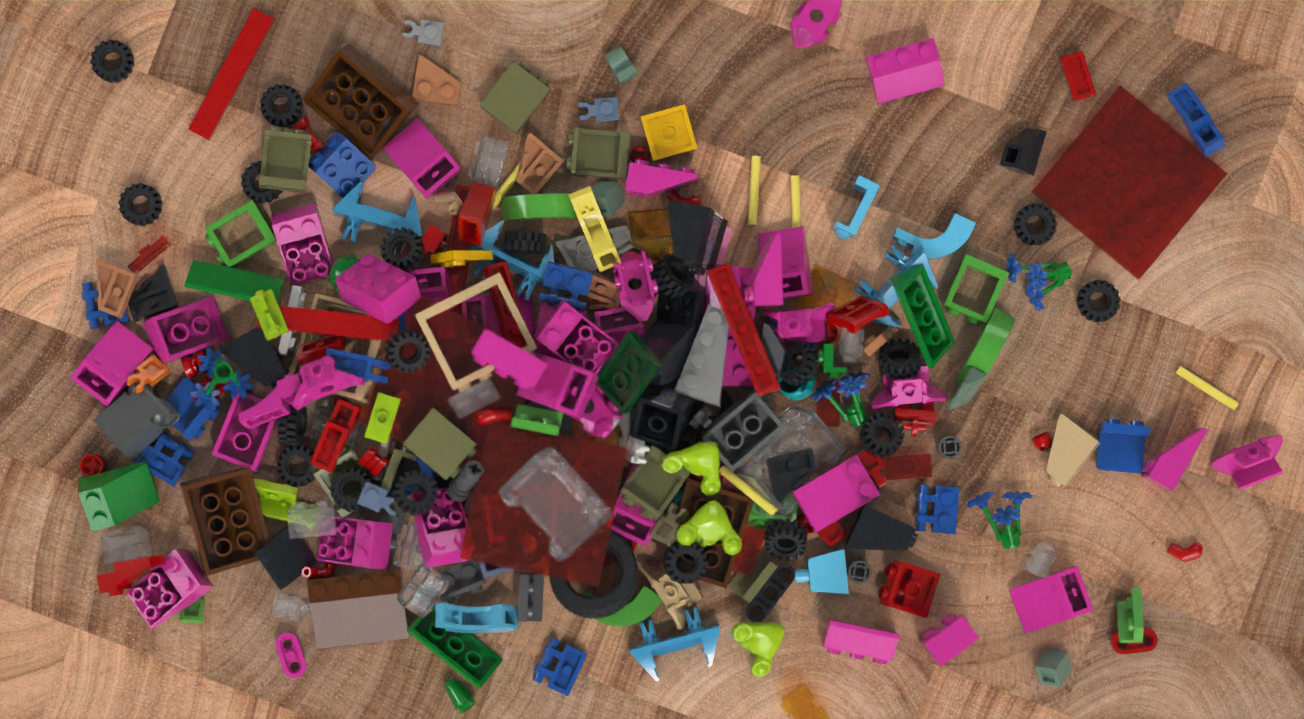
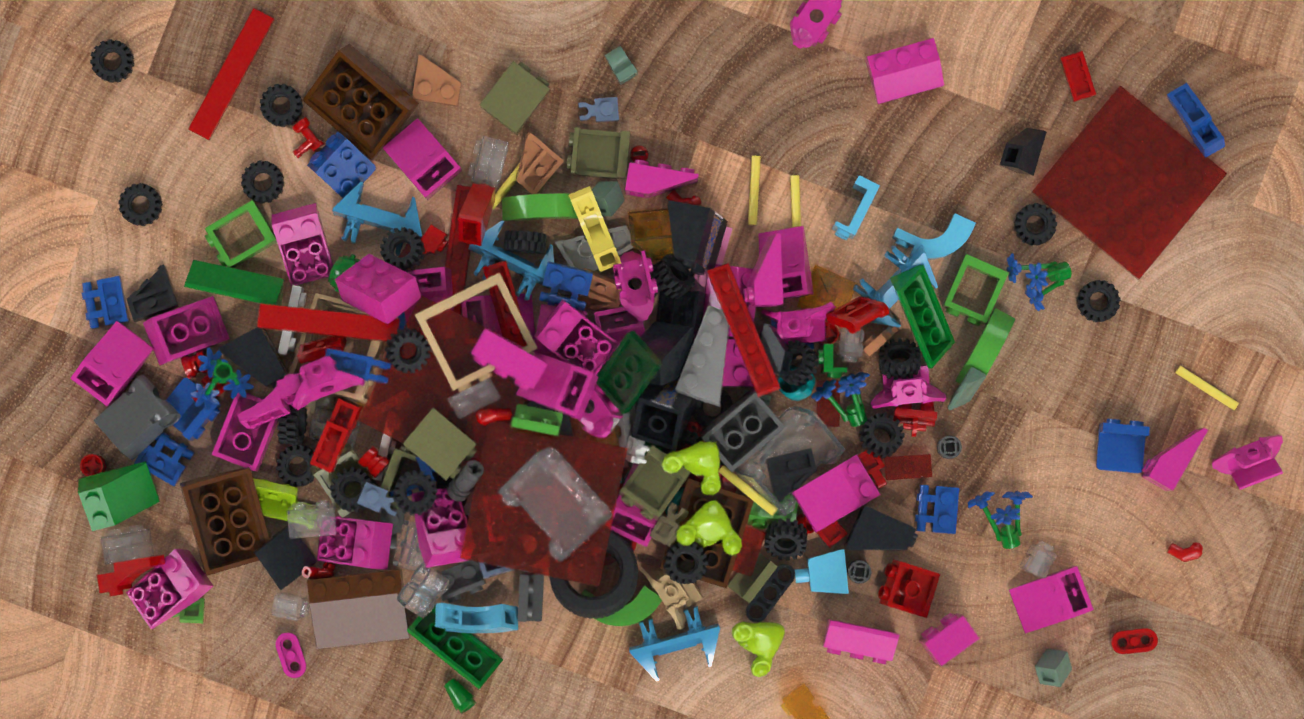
(114, 288): nougat wing -> none
(148, 254): clear red plate -> none
(149, 372): orange plate -> none
(269, 314): lime hinge -> none
(285, 160): olive panel -> none
(382, 418): lime plate -> none
(428, 32): light grey plate -> none
(452, 199): tan arm -> none
(460, 257): yellow wing -> none
(566, 670): blue plate -> none
(669, 133): yellow plate -> none
(701, 419): dark grey plate -> none
(1042, 441): red hinge -> none
(1069, 451): tan slope -> none
(1130, 618): bright green bracket -> none

